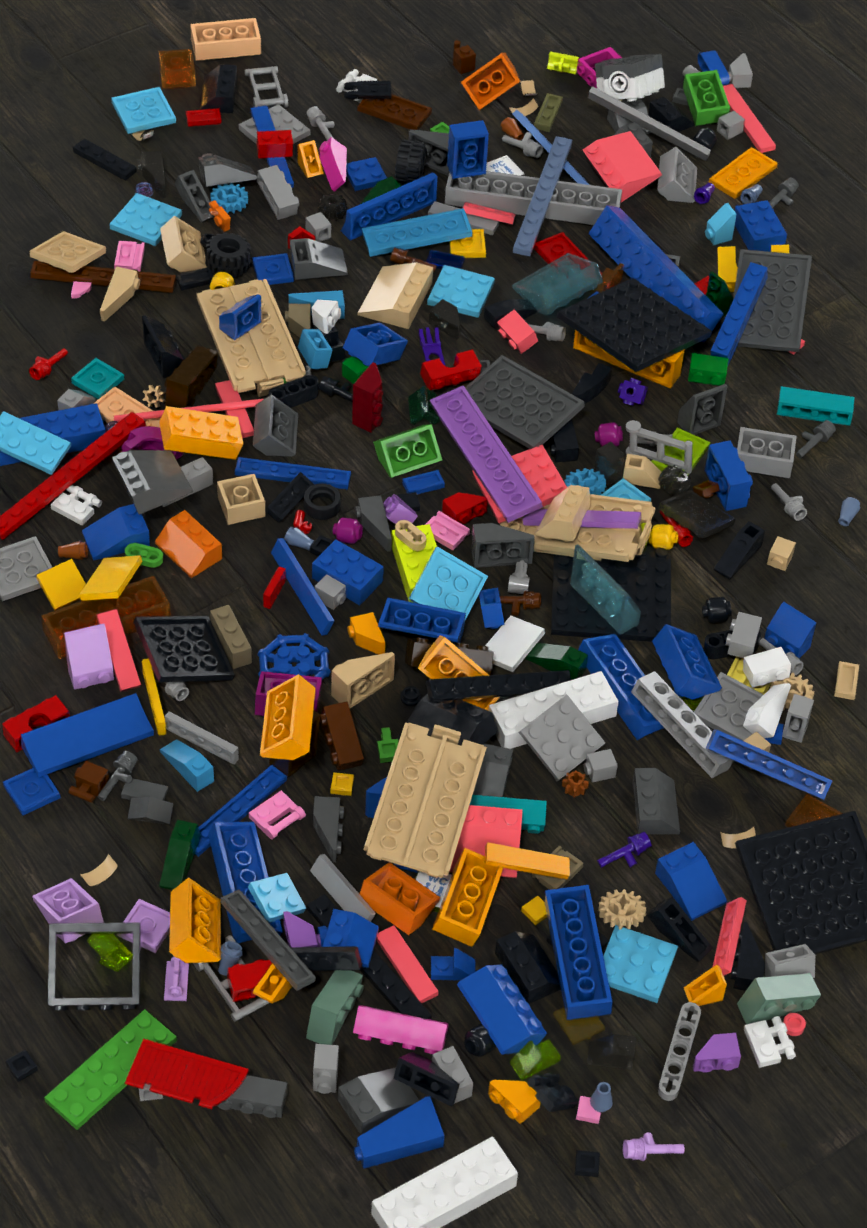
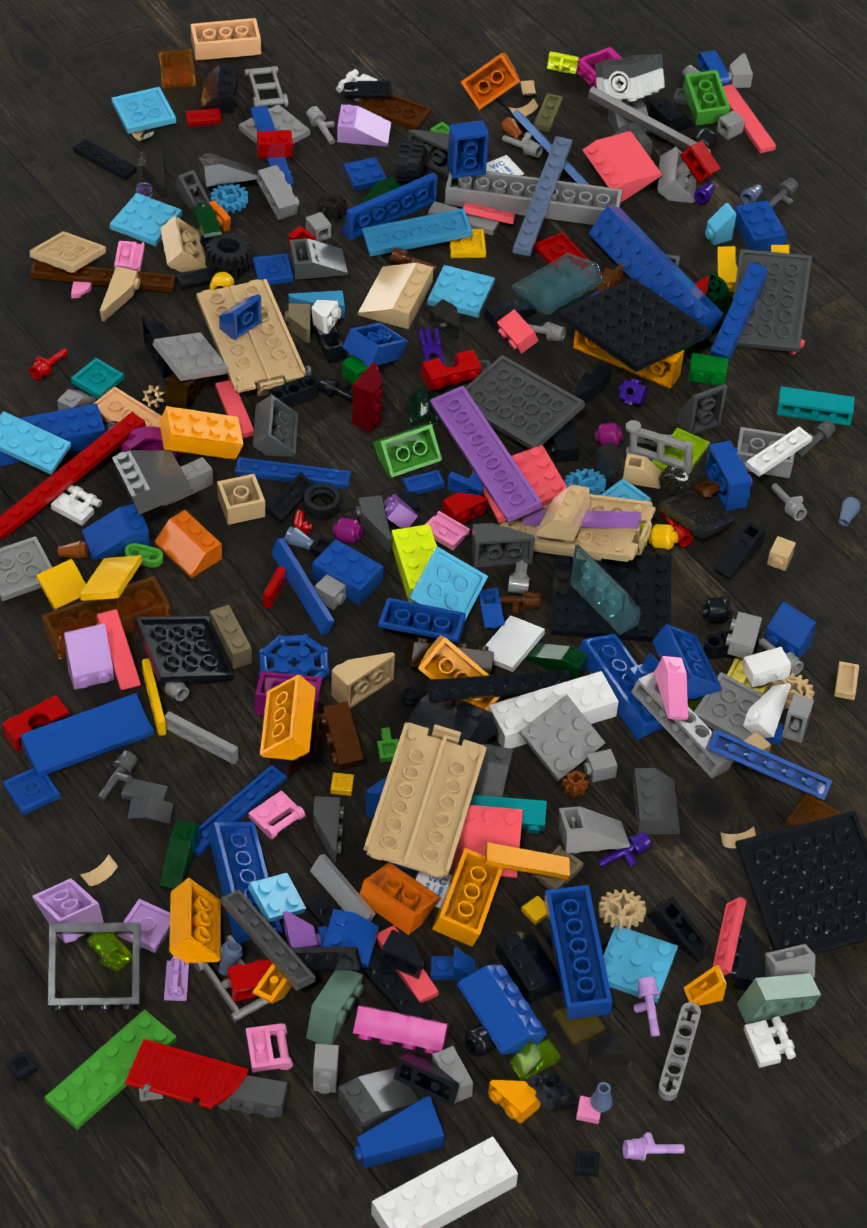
(89, 781): reddish brown brick -> none
(189, 764): dark azure slope -> none
(190, 356): none -> light grey plate
(204, 408): coral piece -> none
(206, 220): none -> dark green slope
(261, 1048): none -> bright pink plate
(309, 159): light orange slope -> none
(315, 348): dark azure brick -> none
(334, 162): dark pink slope -> none
(362, 127): none -> lavender slope
(366, 633): light orange slope -> none
(401, 954): none -> black slope
(410, 535): tan beam -> none
(441, 259): clear blue tile -> none
(461, 484): none -> blue slope
(463, 58): reddish brown brick -> none
(590, 831): none -> light grey slope
(648, 989): none -> lavender piece
(649, 666): none -> blue slope
(673, 687): none -> bright pink slope
(690, 881): blue slope -> none
(700, 161): none -> red brick
(718, 1053): medium lavender slope -> none
(743, 172): light orange tile -> none
(778, 451): none -> white tile
(795, 1024): coral tile -> none

